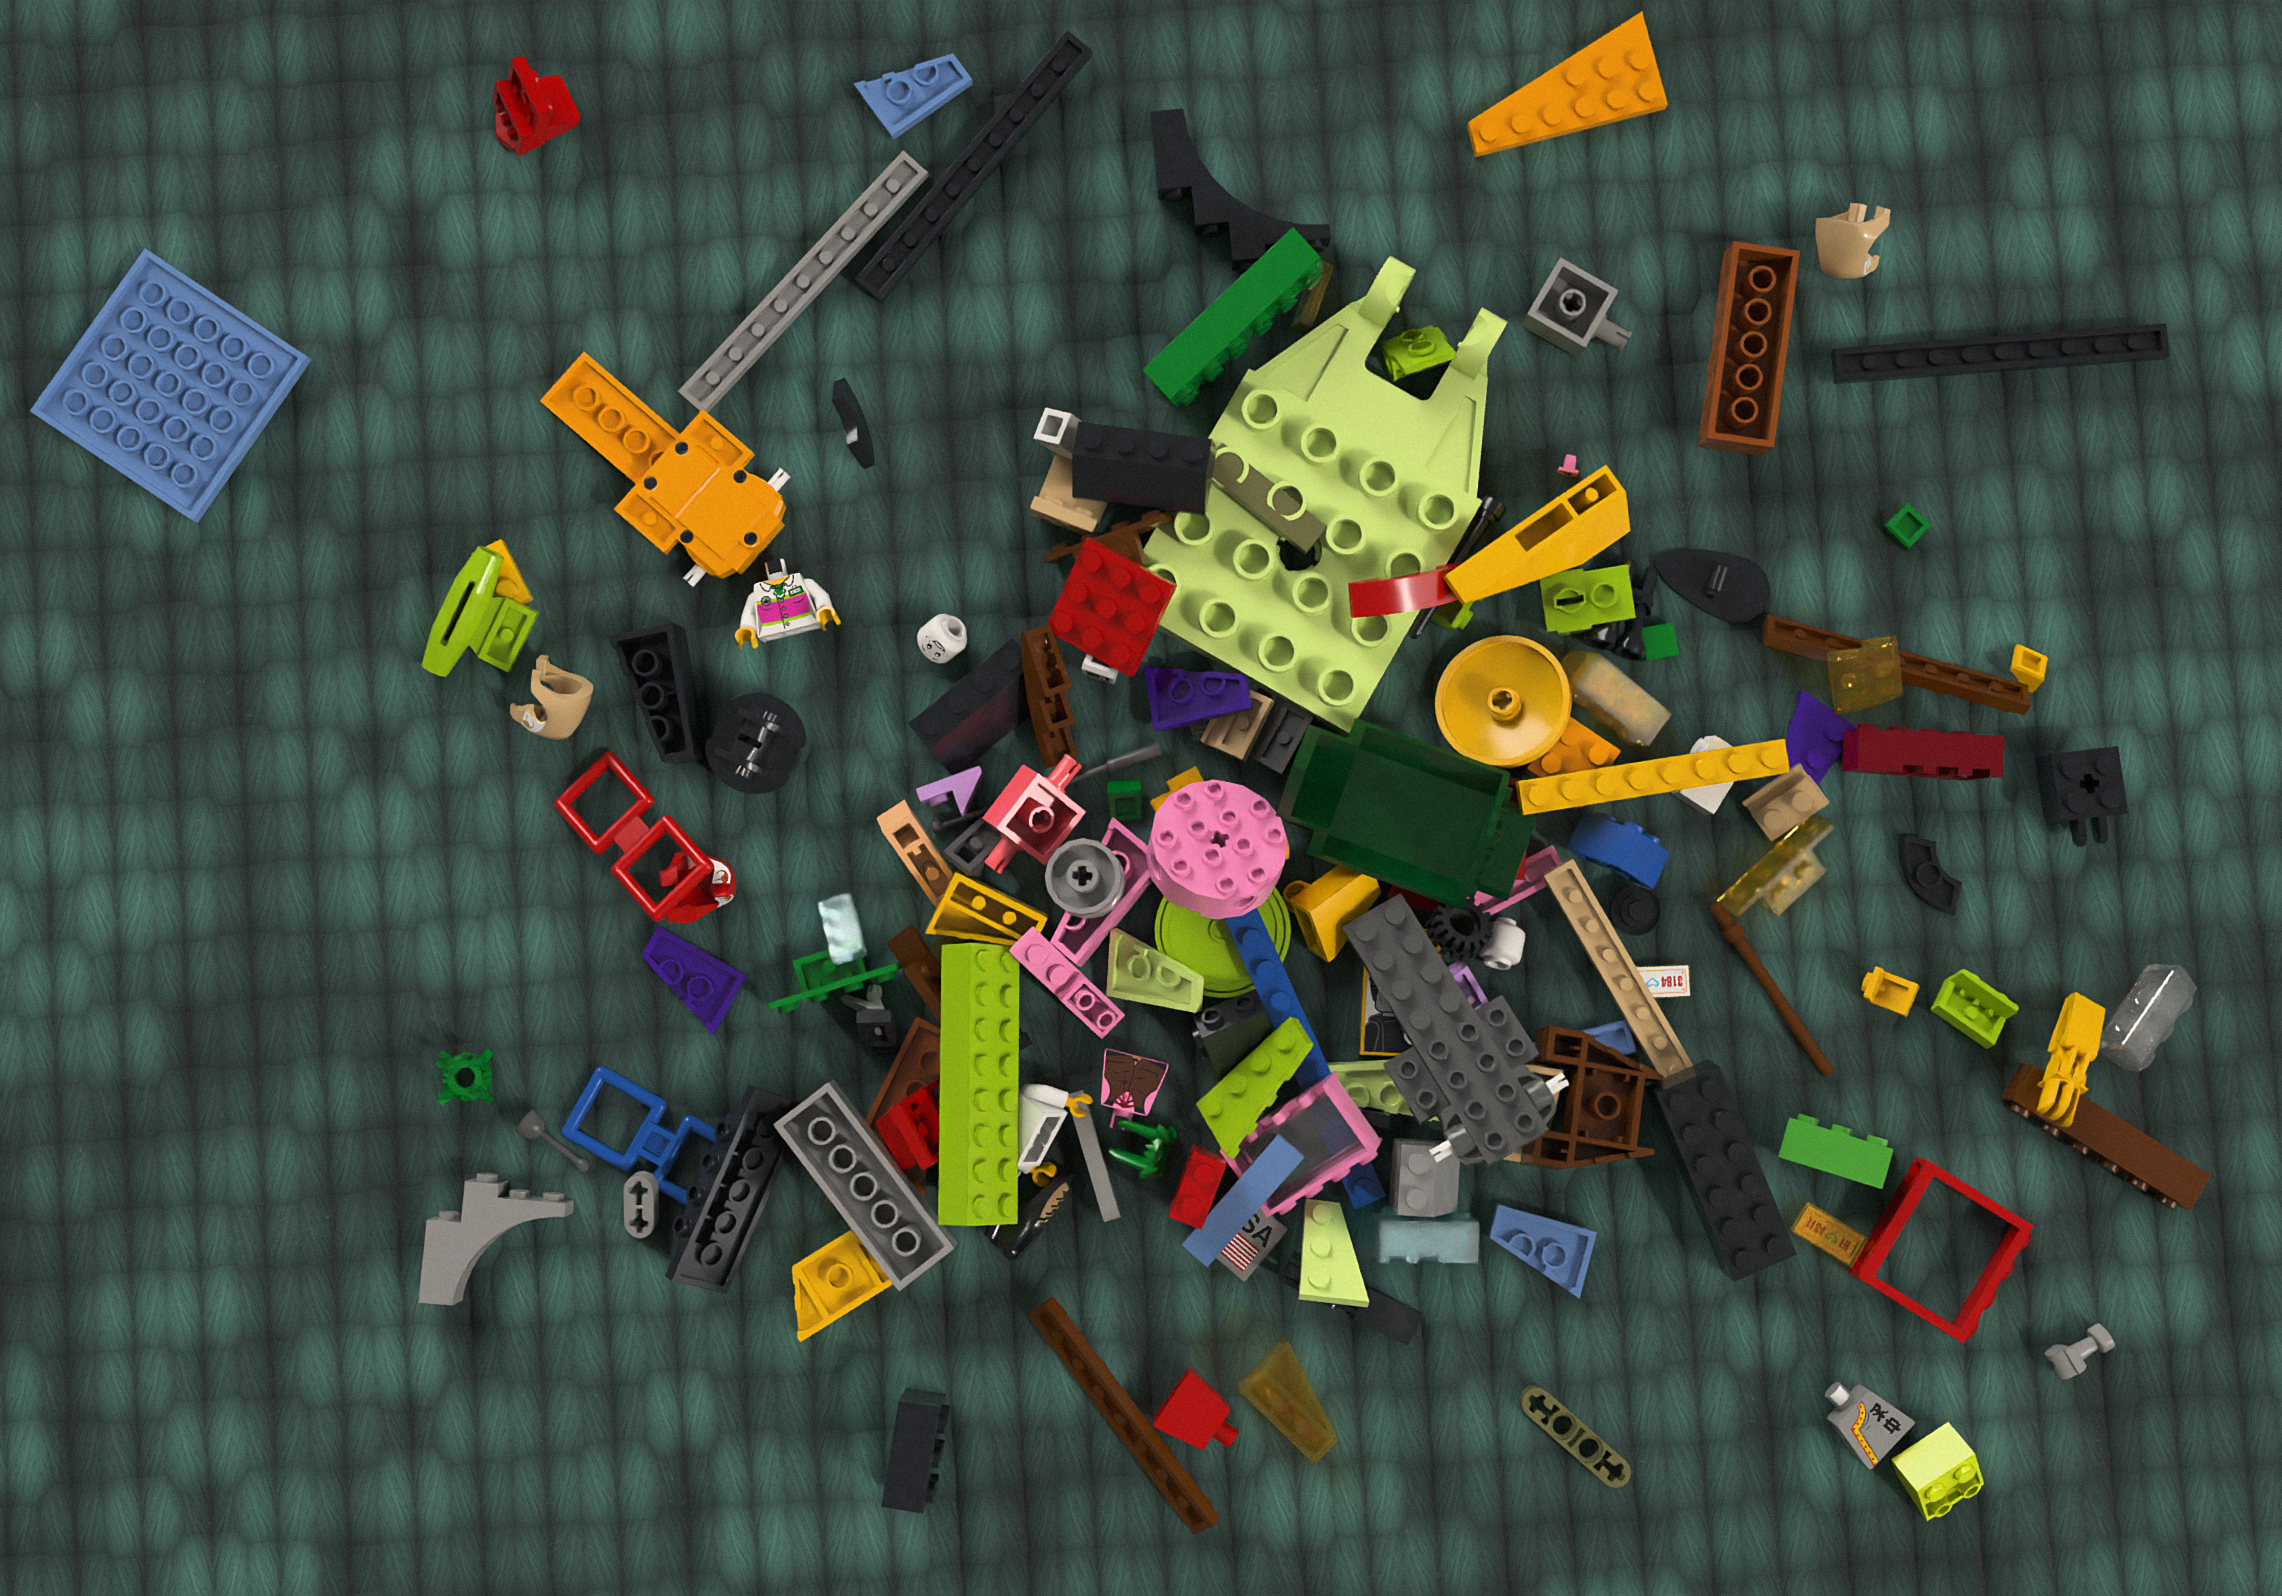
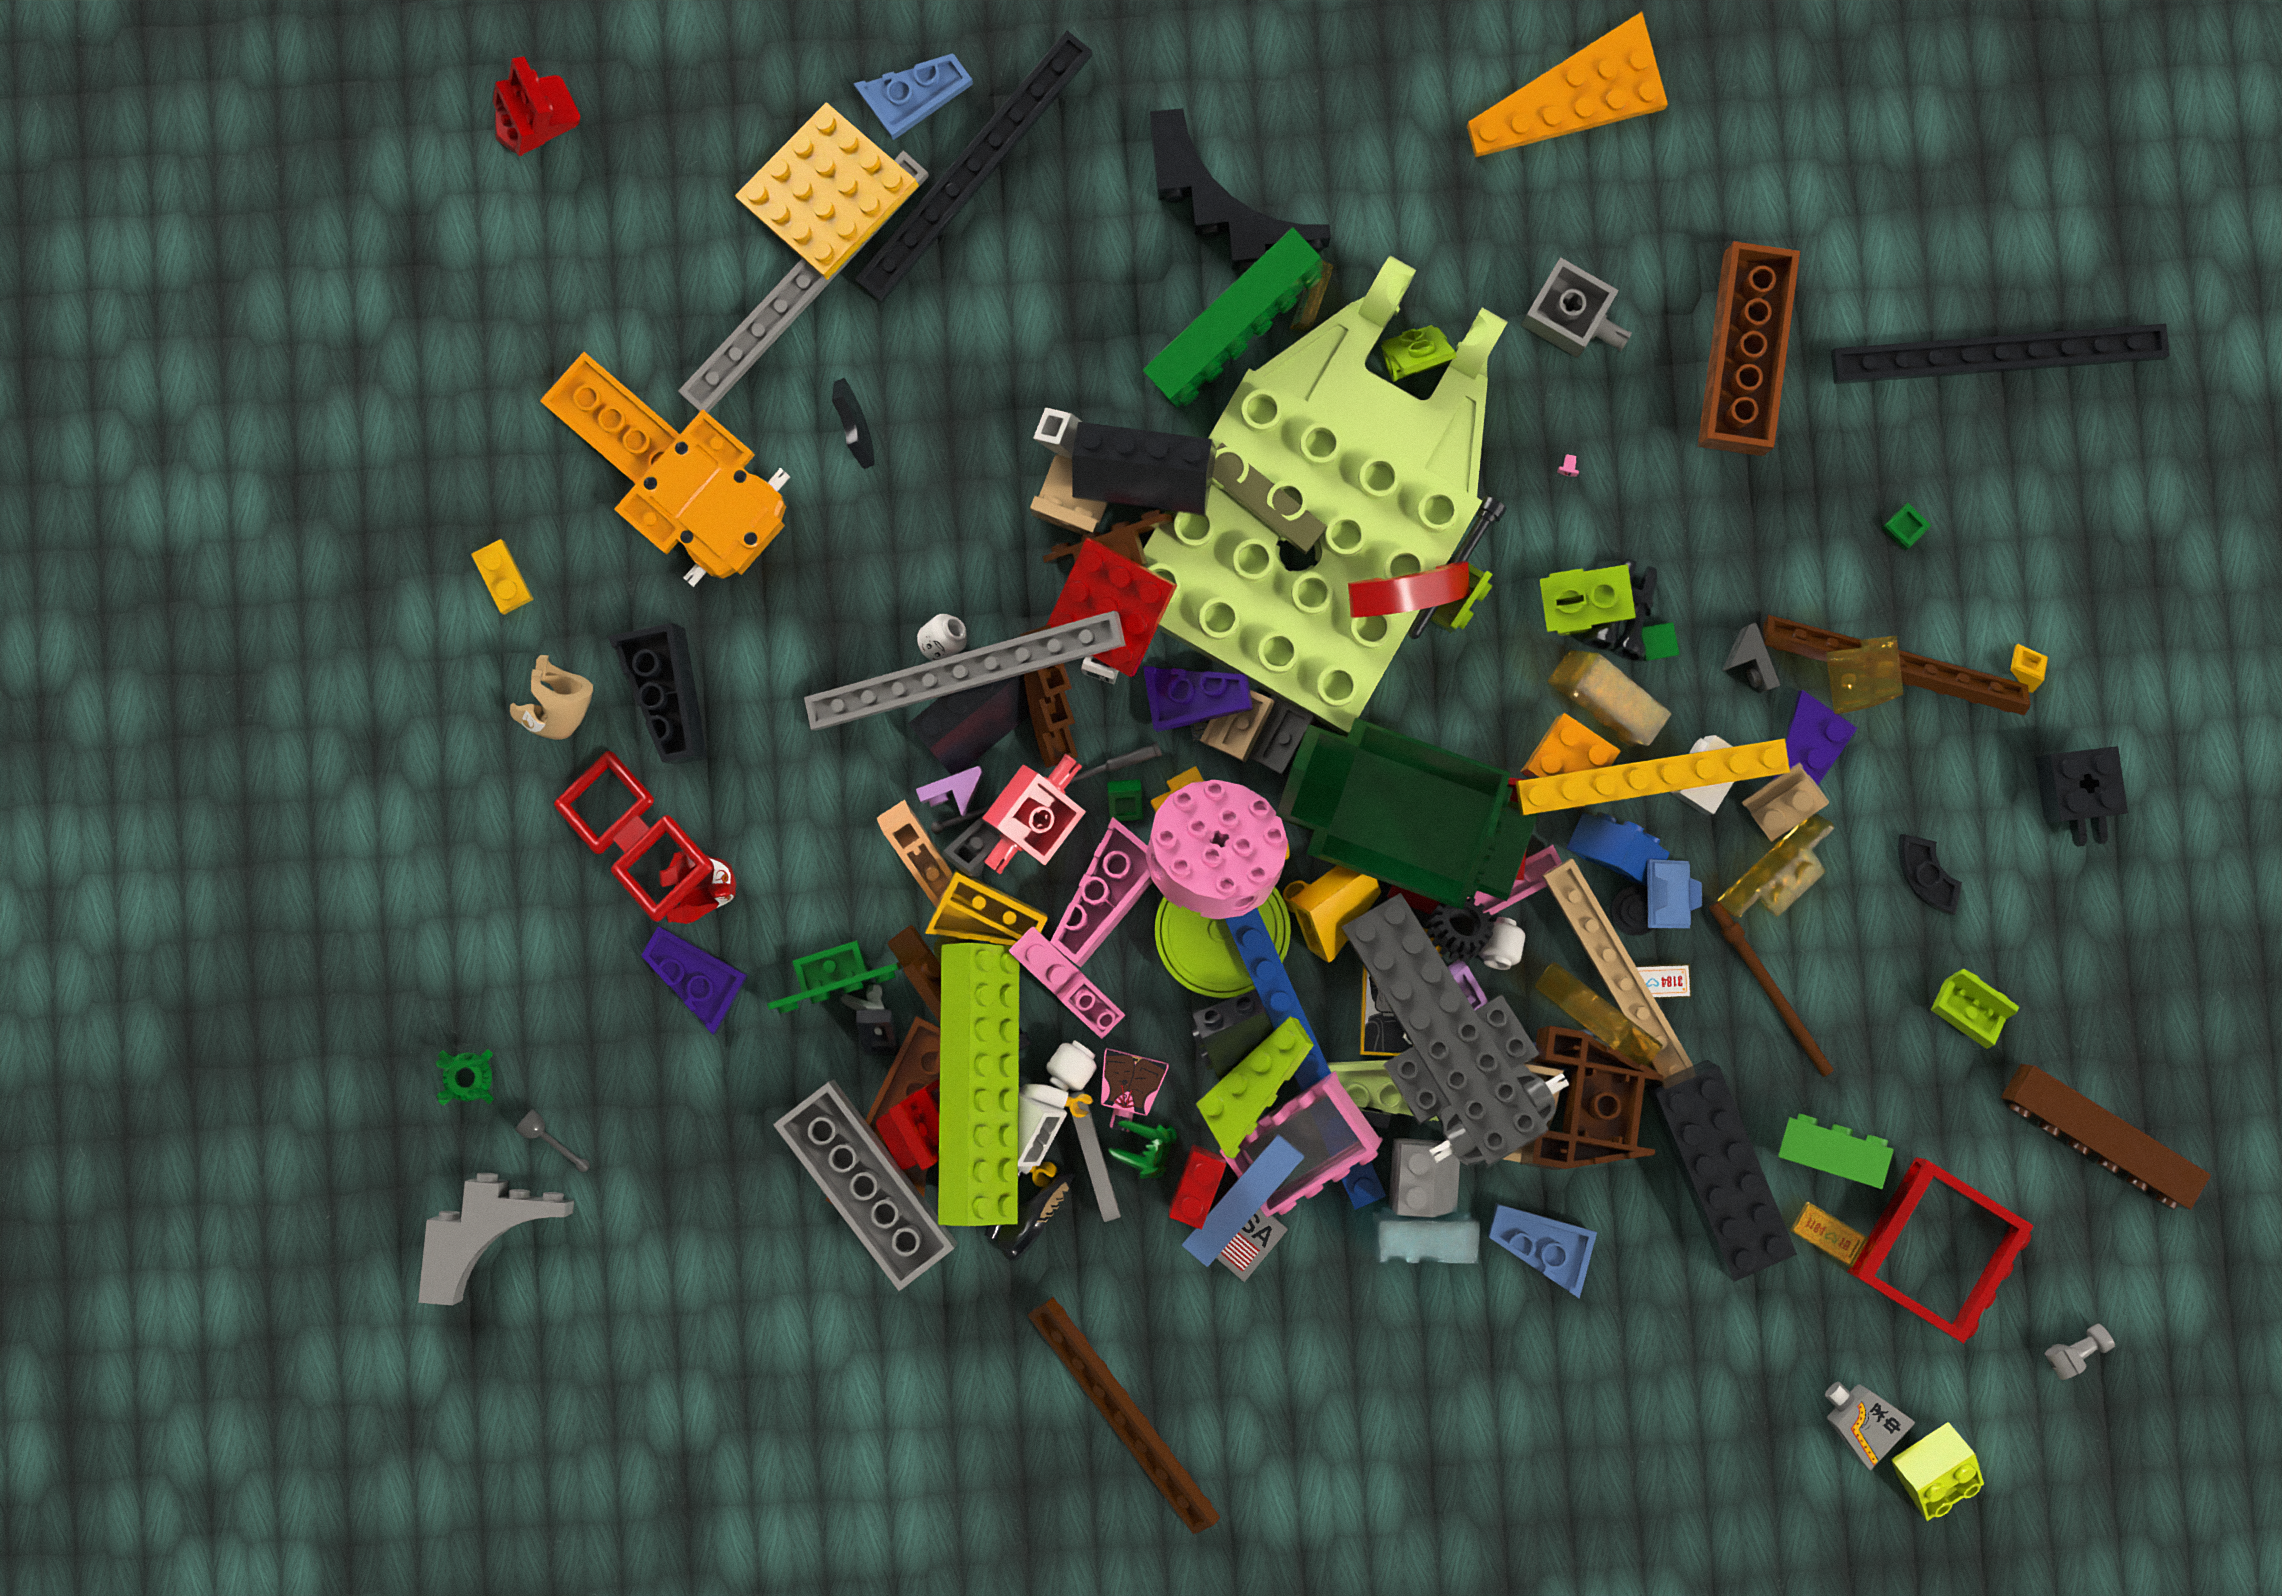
(170, 385): medium blue plate -> none
(474, 618): lime plate -> none
(634, 1204): light grey beam -> none
(651, 1140): blue bar -> none
(730, 1192): black plate -> none
(756, 743): black piece -> none
(783, 607): torso -> none
(827, 191): none -> yellow plate
(834, 1282): yellow wing -> none
(842, 929): clear light blue tile -> none
(915, 1450): black brick -> none
(965, 670): none -> light grey plate
(1068, 867): light grey wheel -> none
(1071, 1066): none -> white head
(1149, 976): yellowish green wing -> none
(1195, 1412): red torso -> none
(1288, 1400): clear yellow wedge -> none
(1328, 1259): yellowish green wing -> none
(1382, 1314): black arm -> none
(1503, 701): yellow dish -> none
(1548, 541): yellow wedge -> none
(1575, 1435): olive beam -> none
(1598, 1015): none -> clear yellow bracket
(1671, 894): none -> medium blue piece
(1716, 582): black shield -> none
(1751, 650): none -> dark grey slope
(1846, 239): tan piece -> none
(1889, 991): yellow bracket -> none
(1922, 753): dark red wedge -> none
(2071, 1049): yellow arm -> none
(2147, 1016): clear slope -> none

